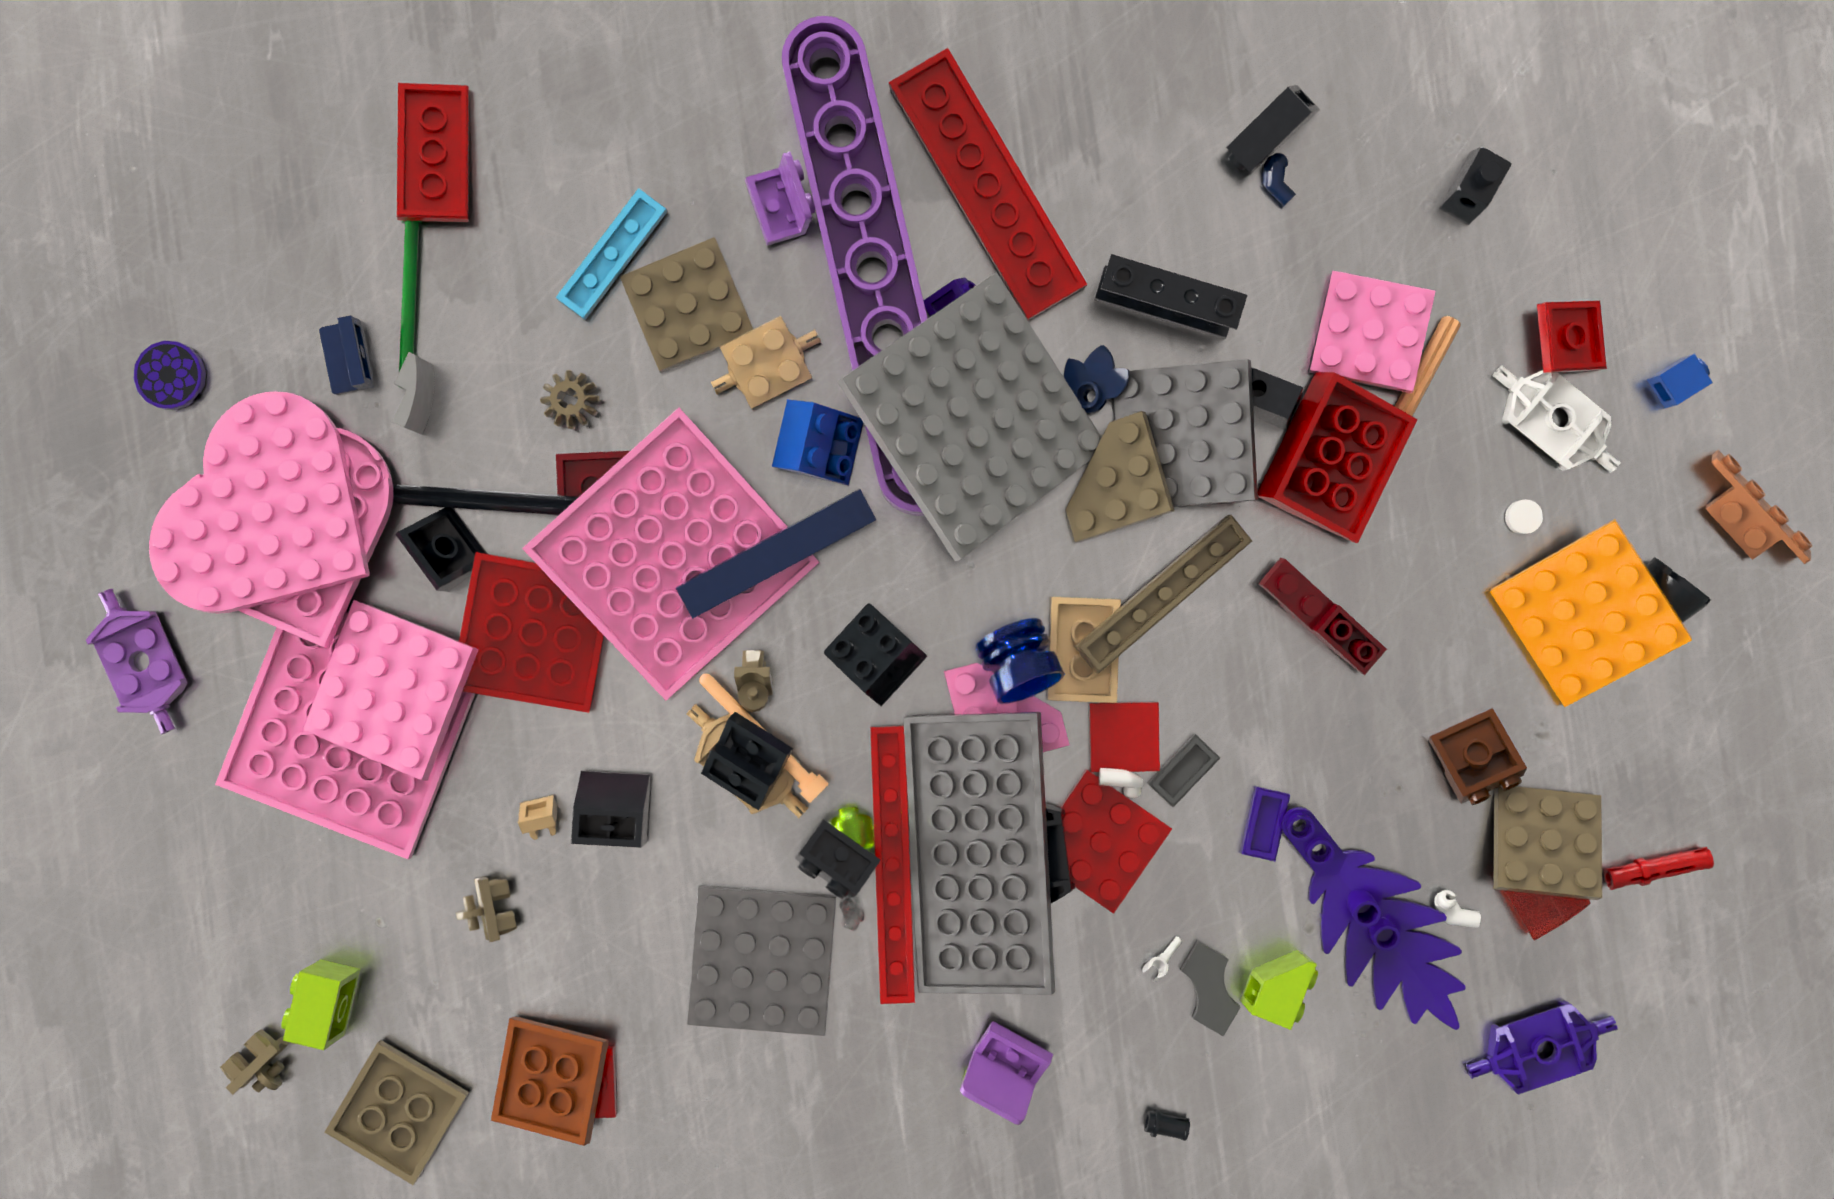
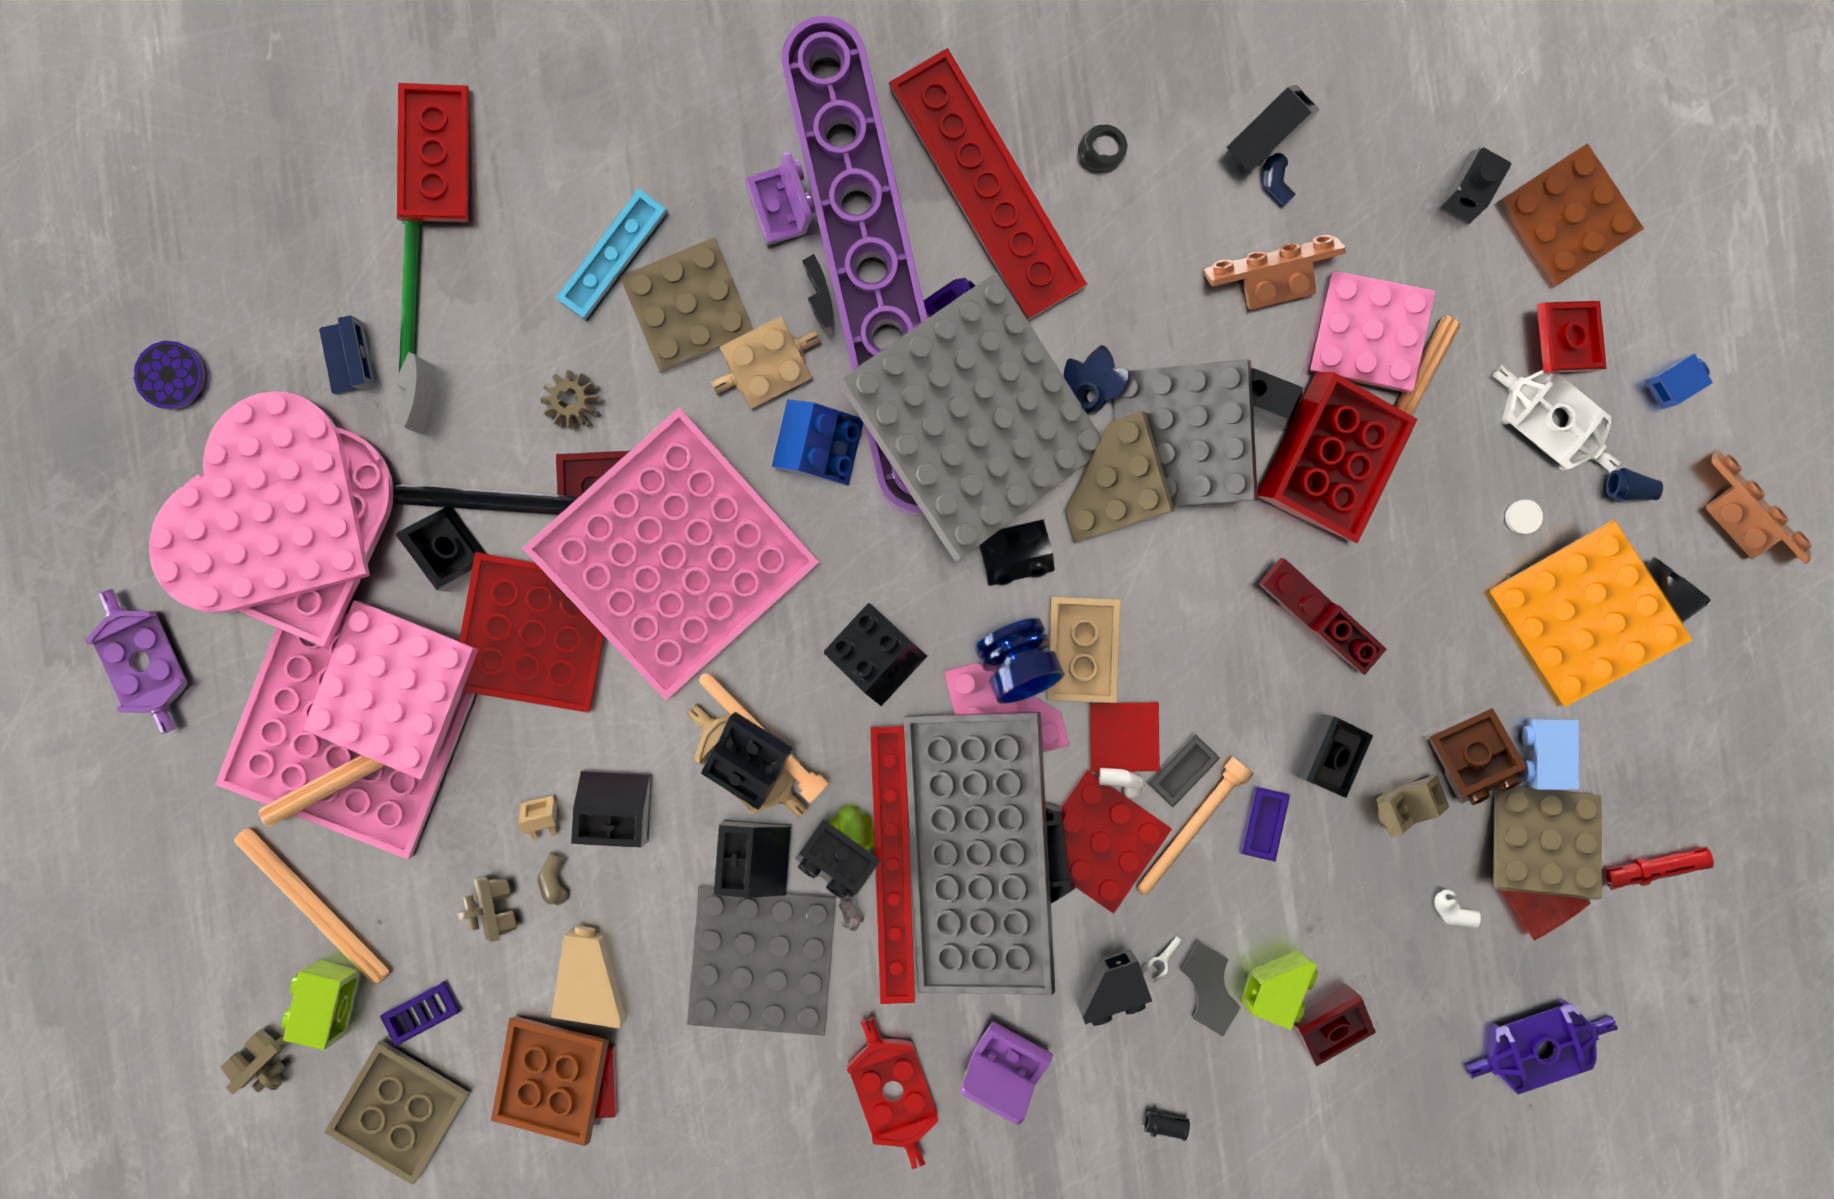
(311, 906): none -> light nougat axle
(318, 789): none -> light nougat axle
(393, 1028): none -> dark purple slope
(548, 882): none -> dark tan arm
(587, 981): none -> tan slope
(752, 859): none -> black slope
(753, 681): dark tan hips -> none
(775, 553): dark blue tile -> none
(821, 301): none -> black slope
(897, 1120): none -> red plate
(1017, 553): none -> black bracket
(1091, 159): none -> pearl dark grey piece
(1114, 988): none -> black slope
(1163, 594): dark tan tile -> none
(1170, 297): black fence -> none
(1233, 776): none -> light nougat piece
(1276, 274): none -> nougat bracket
(1334, 1025): none -> dark red slope
(1335, 755): none -> black slope
(1376, 923): dark purple plant -> none
(1411, 805): none -> dark tan brick
(1551, 753): none -> light blue brick
(1570, 215): none -> dark orange plate
(1632, 486): none -> dark blue cone

